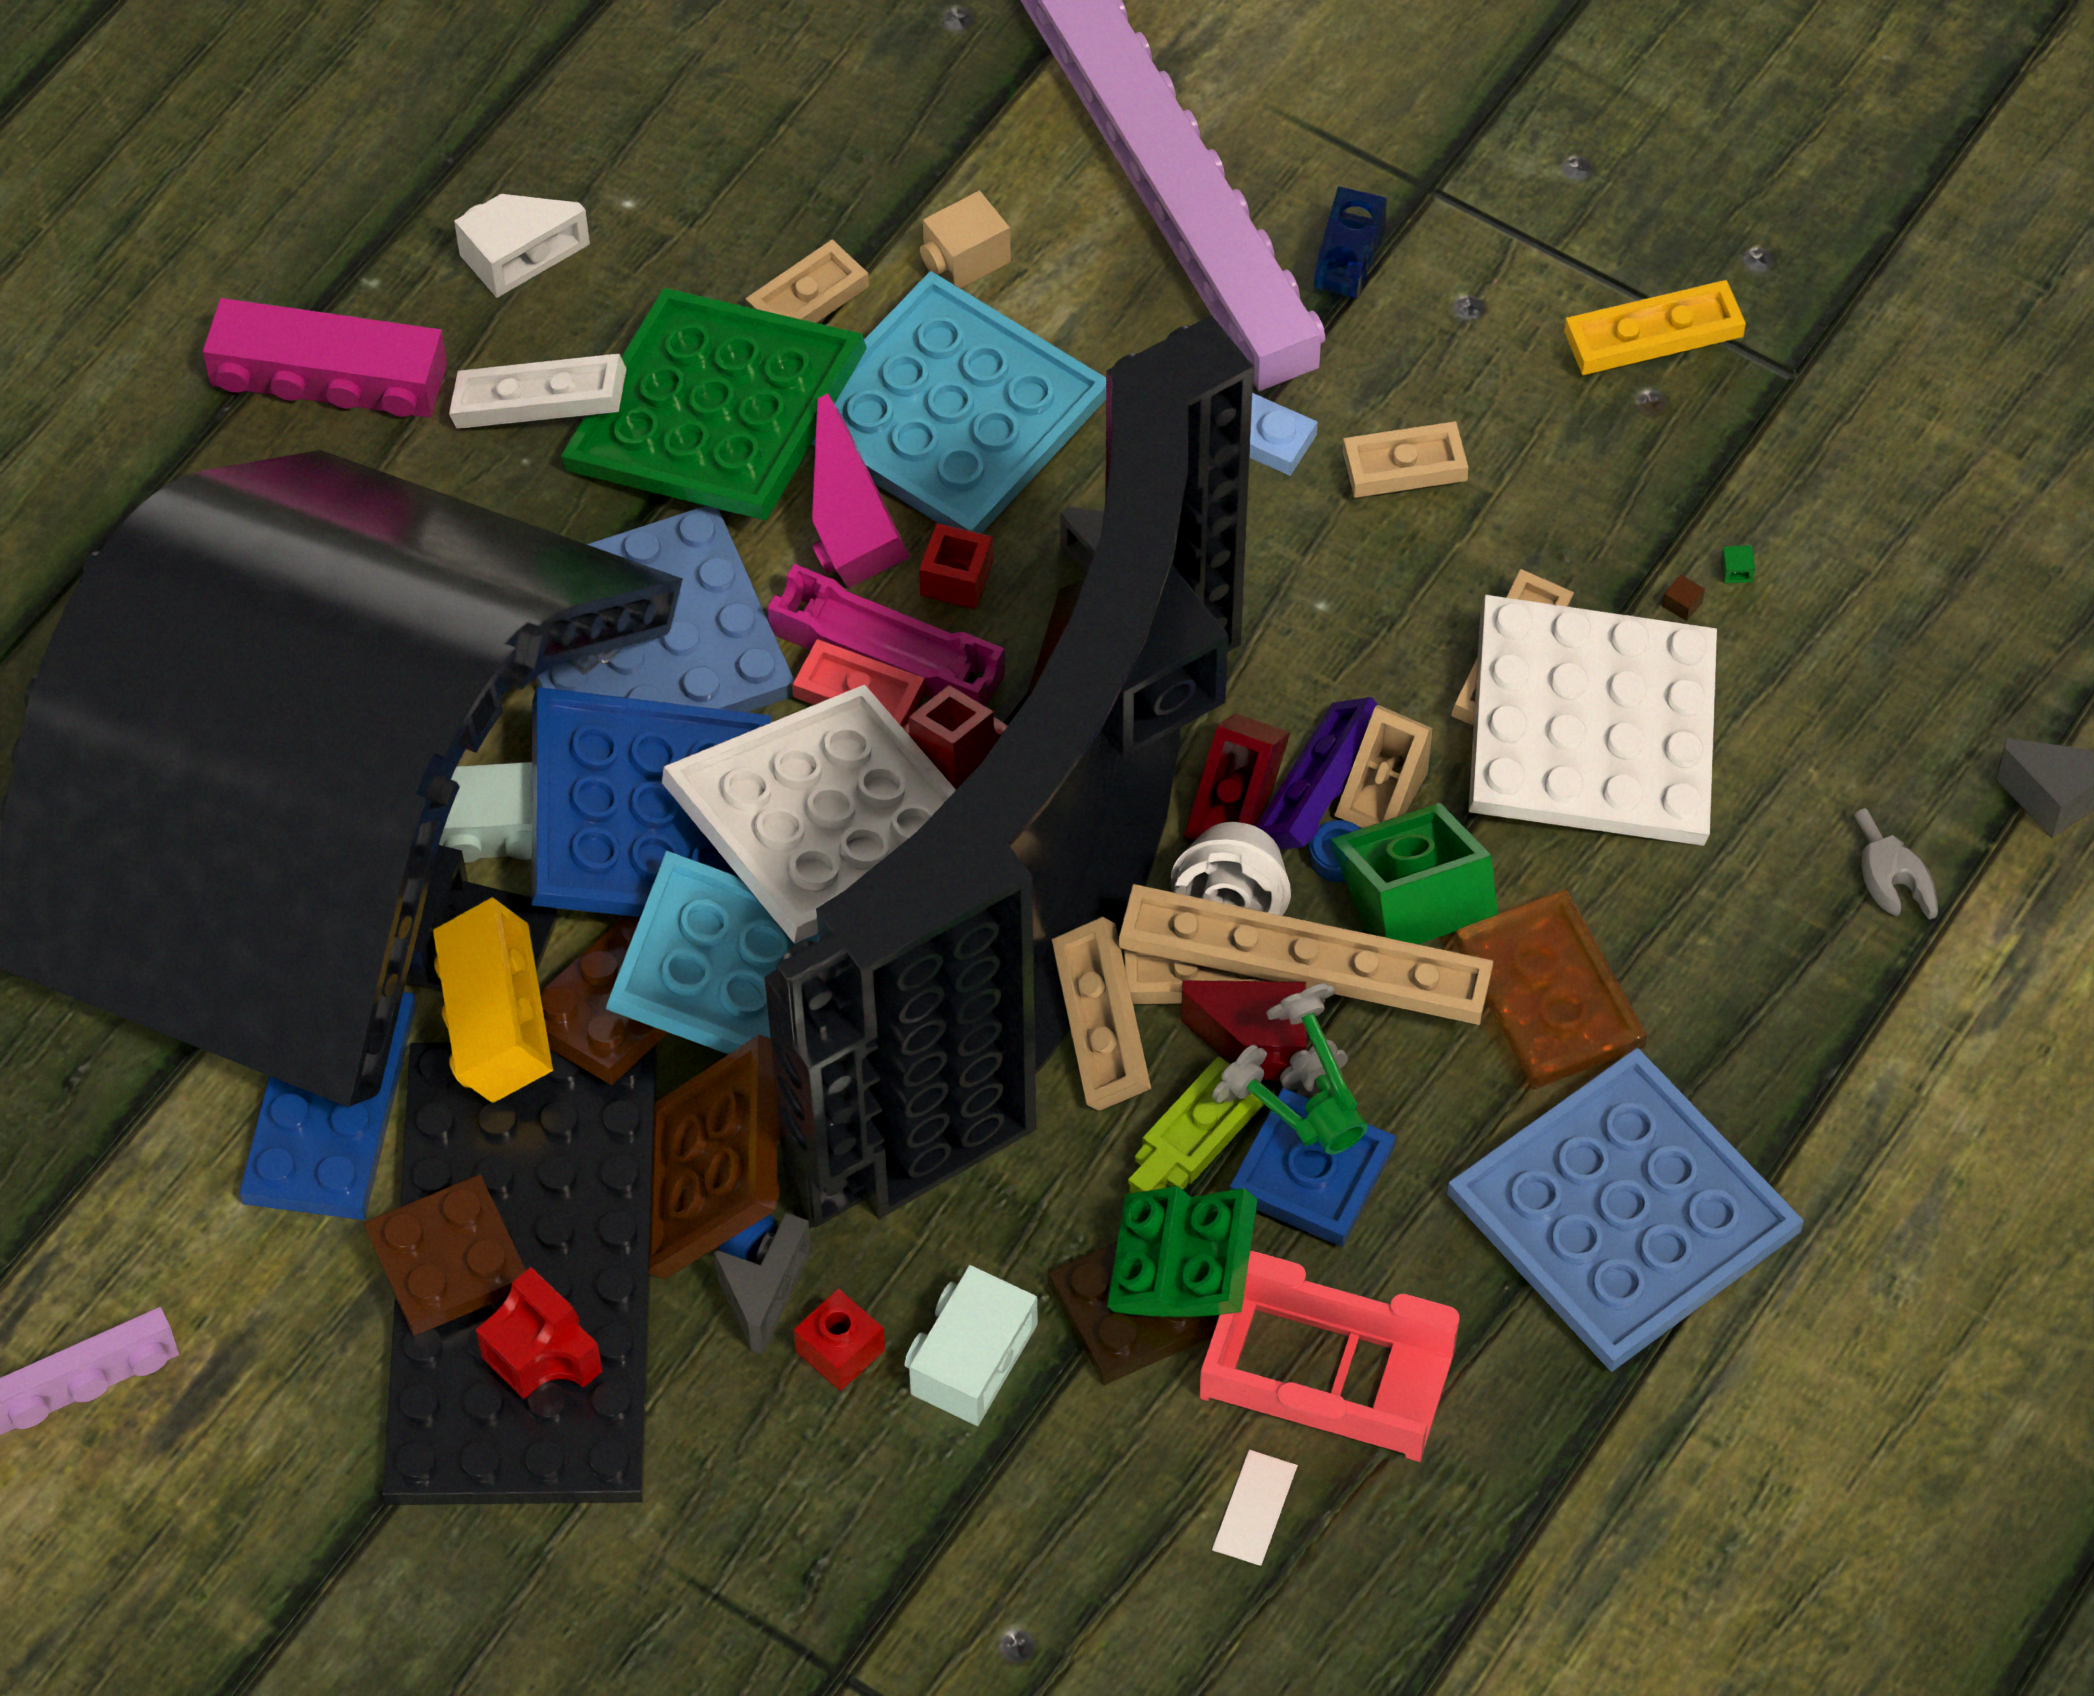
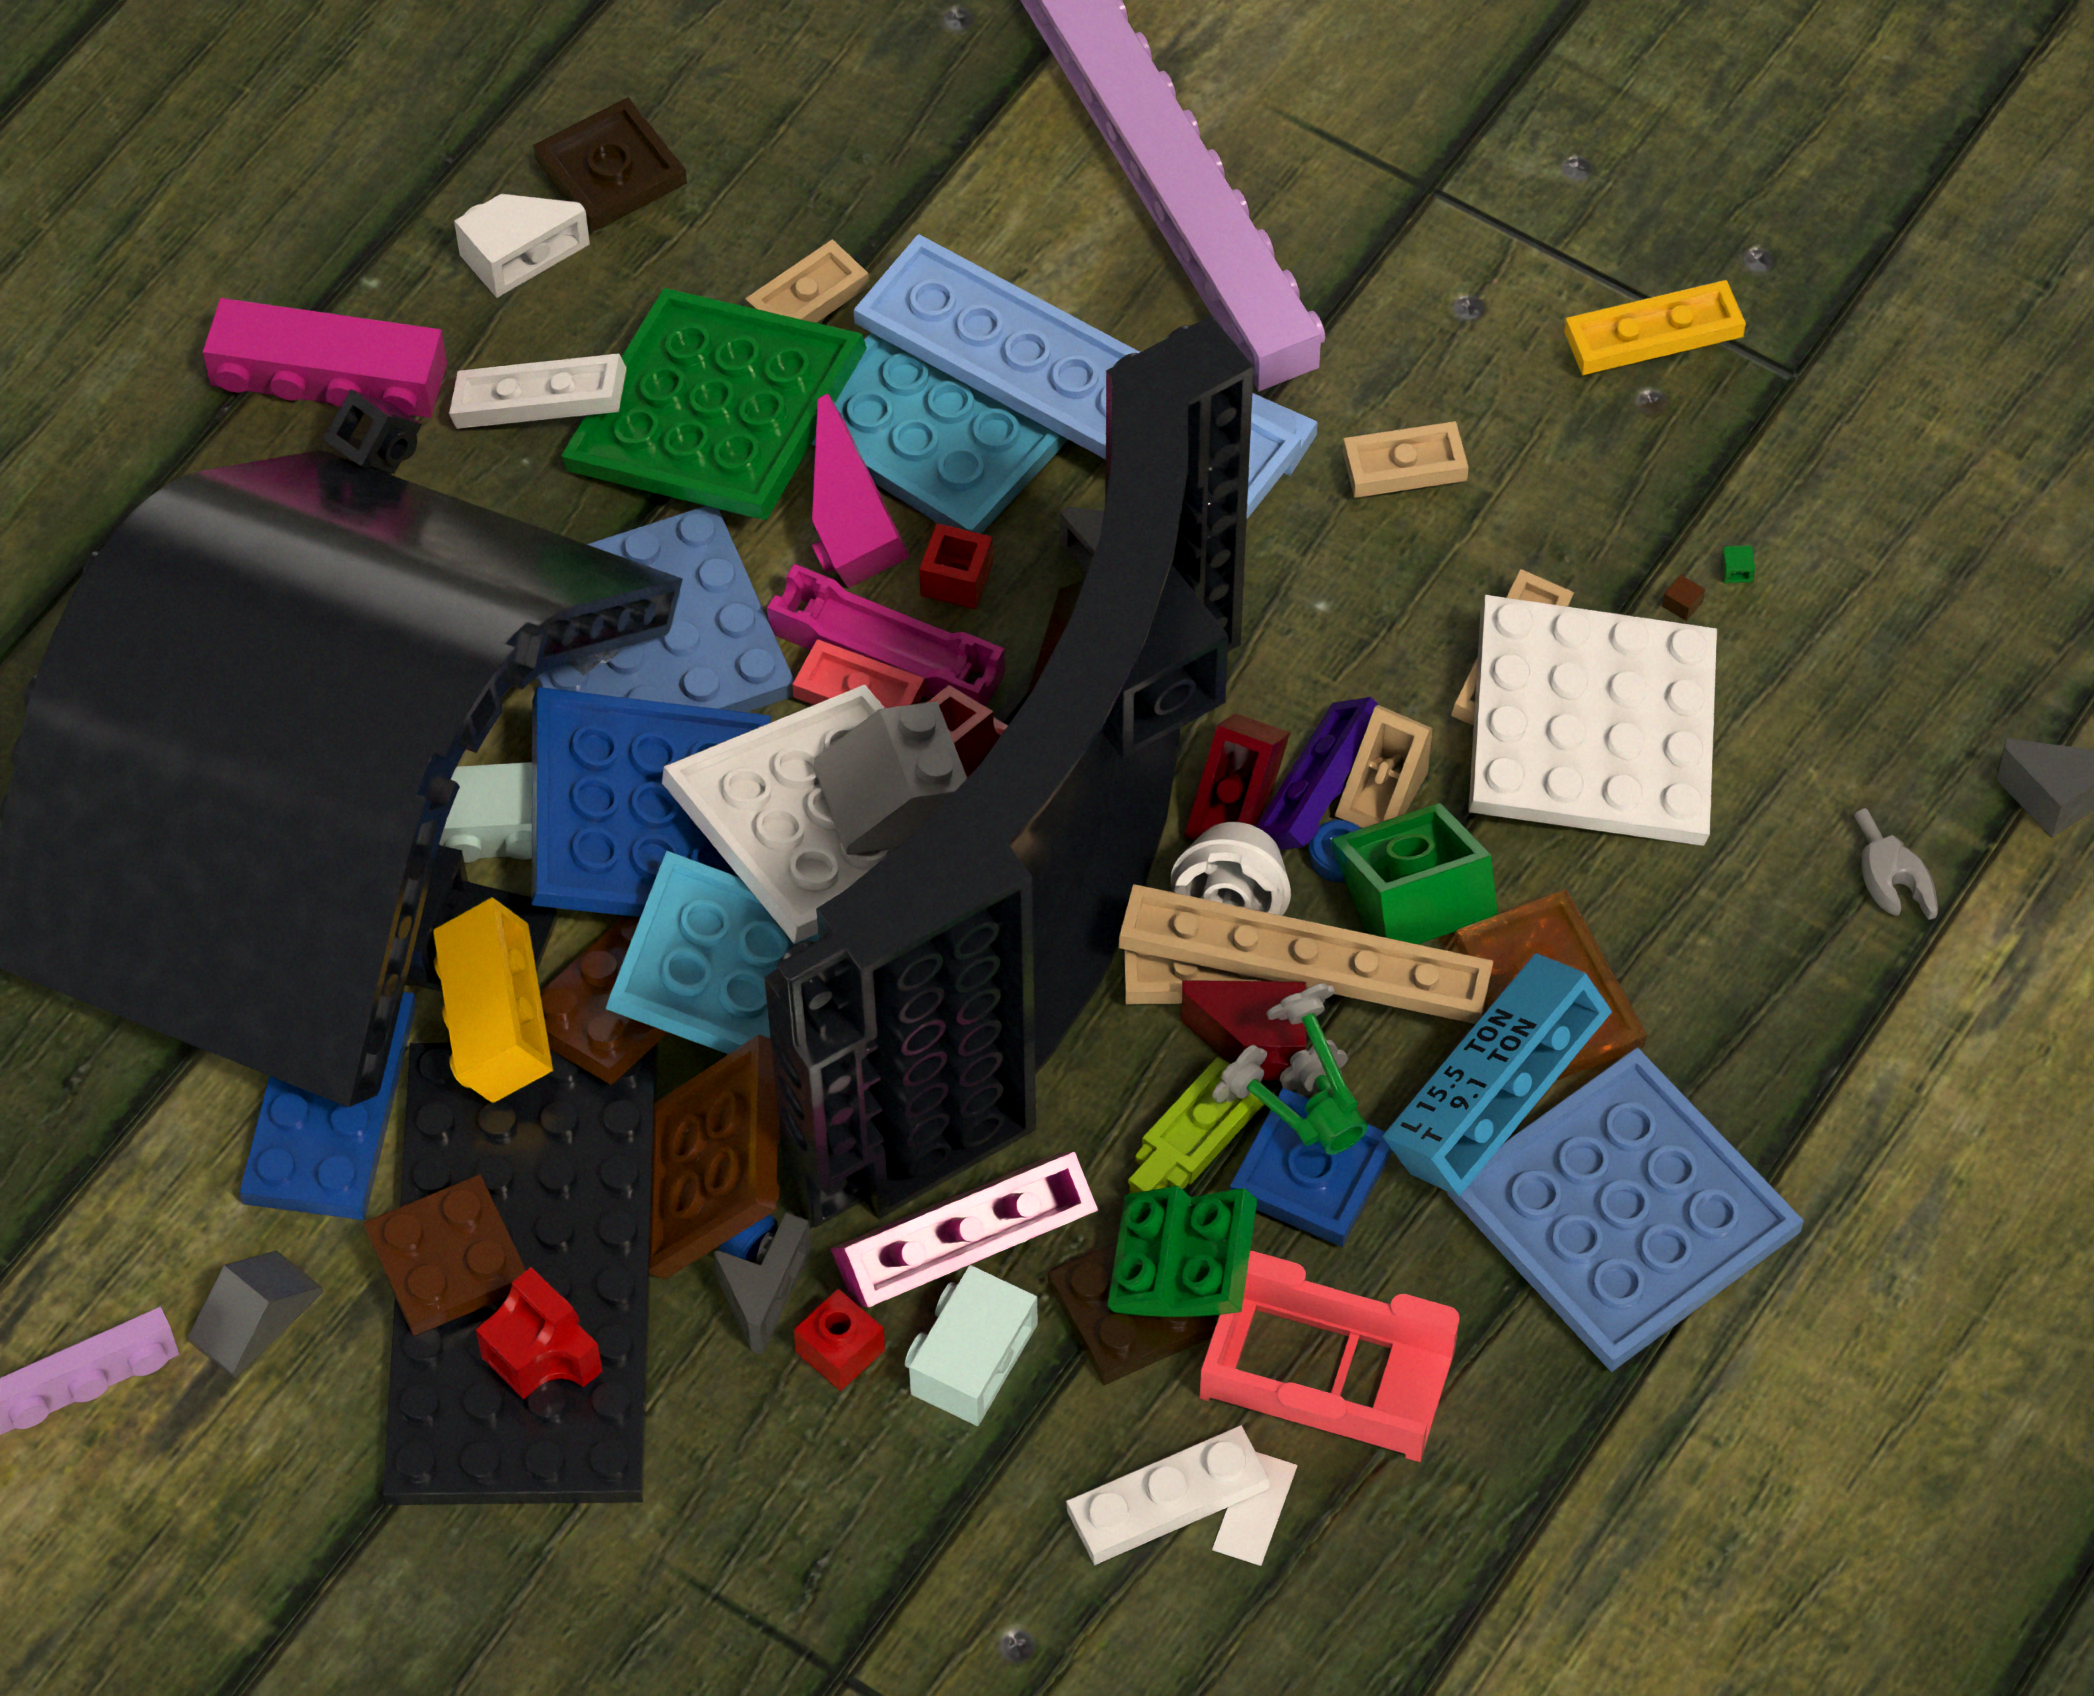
(250, 1309): none -> dark grey slope
(388, 439): none -> black brick
(610, 163): none -> dark brown plate
(889, 776): none -> light grey slope
(964, 1229): none -> brick
(966, 240): tan brick -> none
(1022, 351): none -> light blue plate
(1101, 1014): tan plate -> none
(1167, 1495): none -> white plate
(1350, 242): clear blue leg -> none
(1497, 1074): none -> dark azure brick

